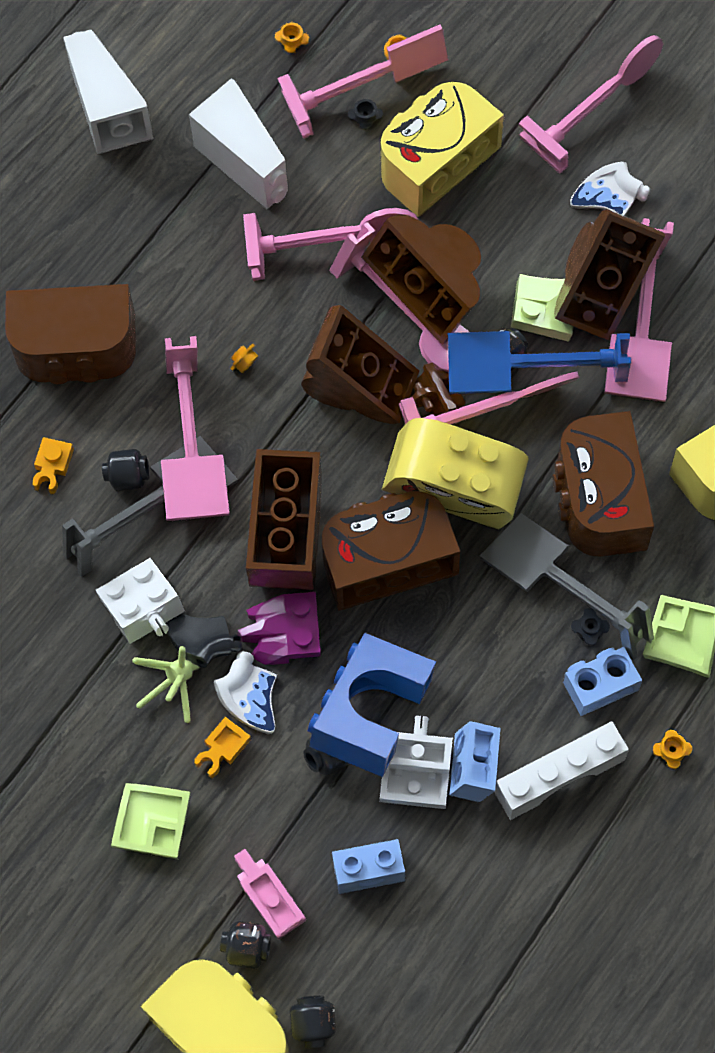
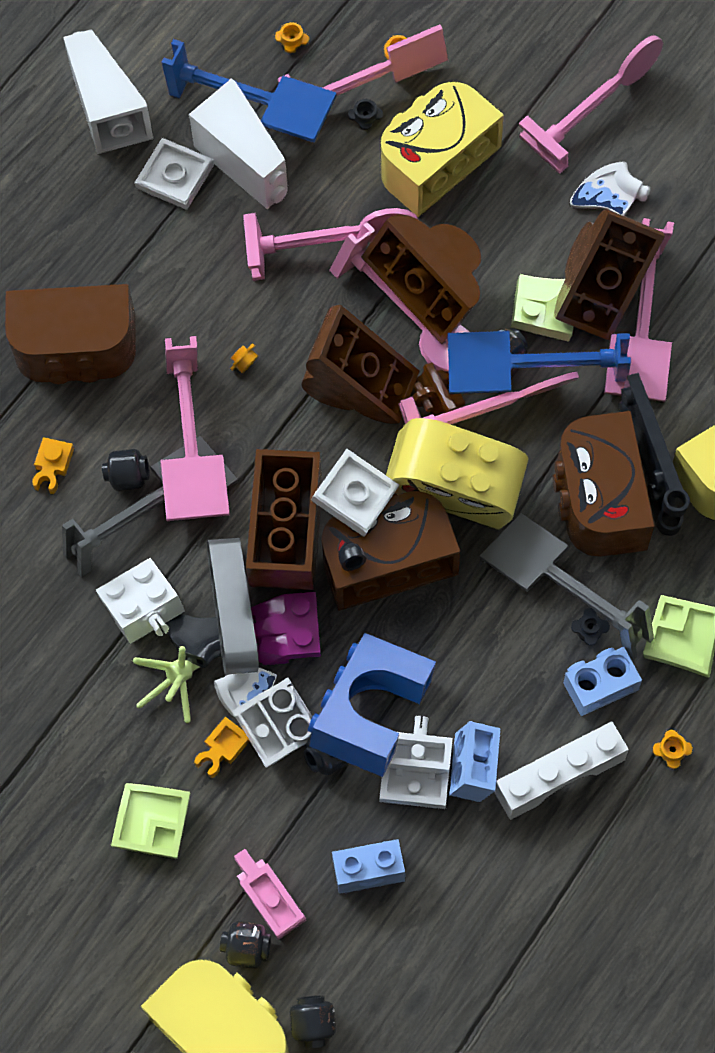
(174, 173): none -> white tile
(232, 606): none -> beam
(275, 722): none -> white slope
(291, 109): none -> blue piece
(351, 556): none -> black hinge
(355, 492): none -> white tile
(655, 456): none -> black hinge

